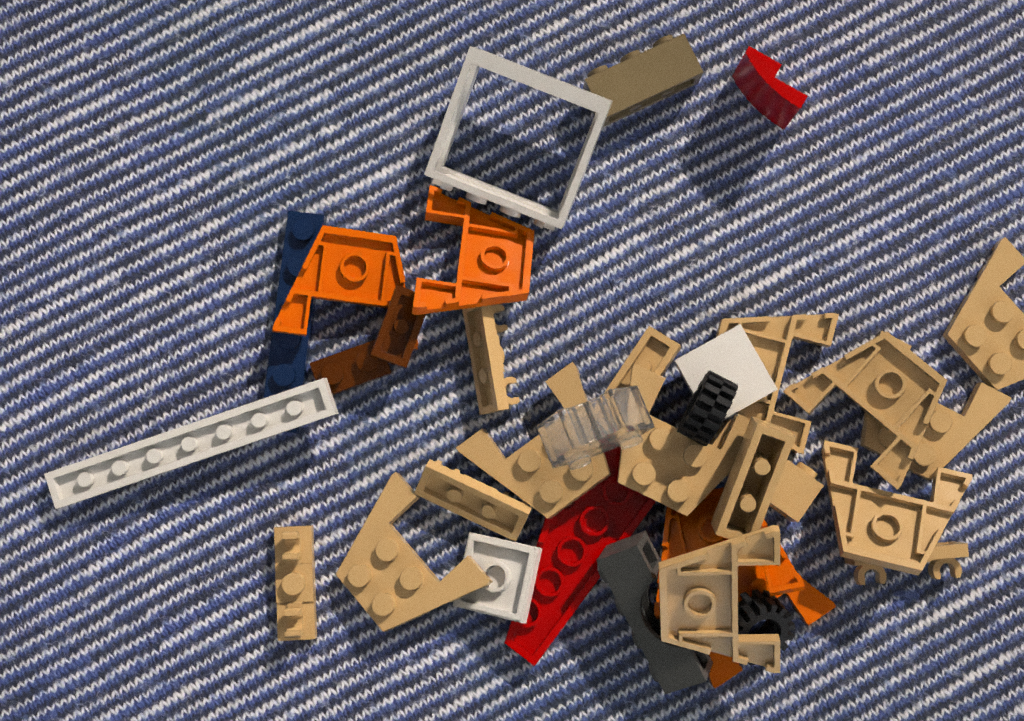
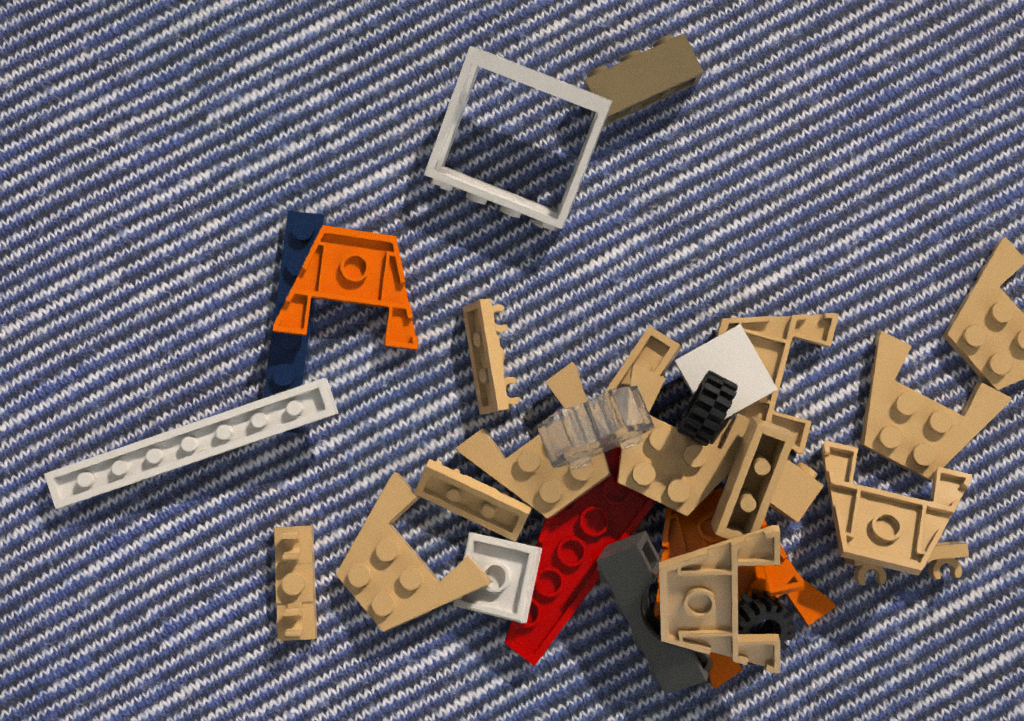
(350, 368): reddish brown plate -> none
(398, 329): reddish brown plate -> none
(491, 259): orange wing -> none
(766, 93): red slope -> none
(890, 387): tan wing -> none

